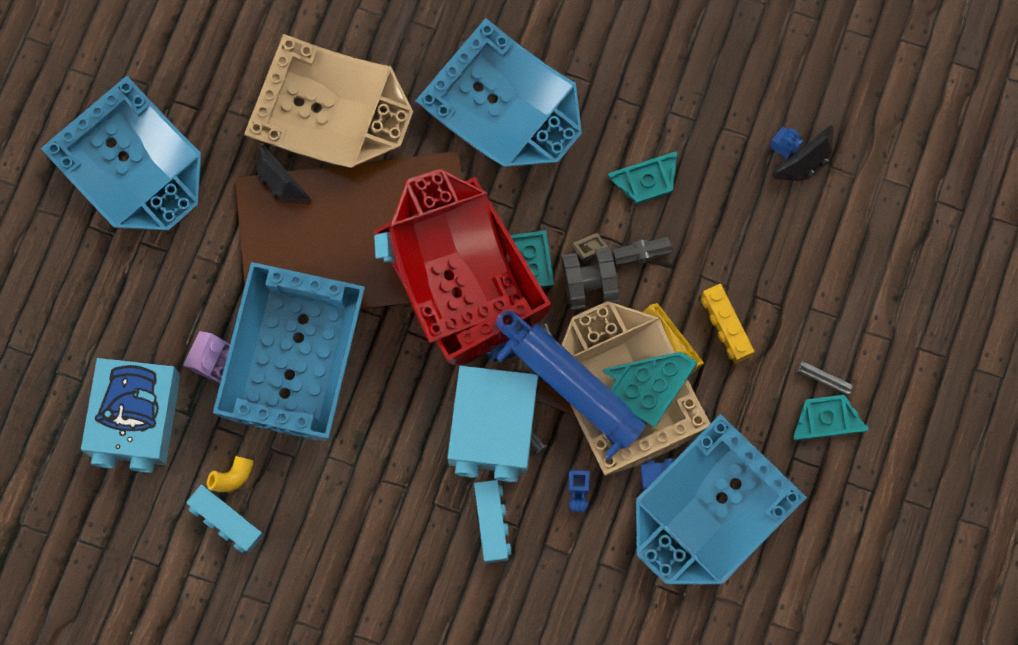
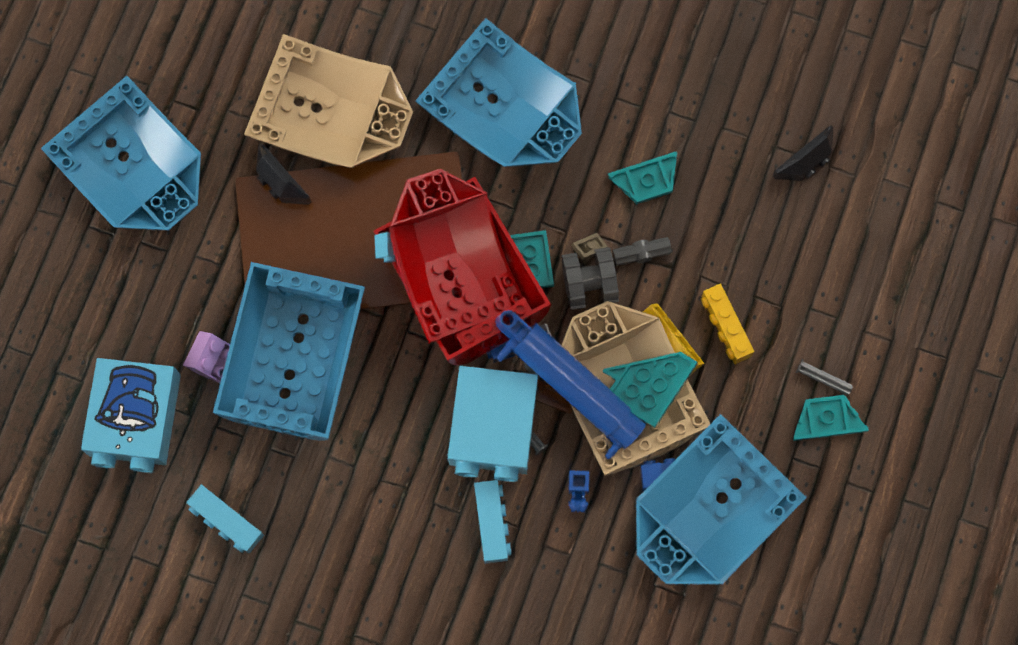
(233, 479): yellow cylinder -> none
(786, 142): blue brick -> none

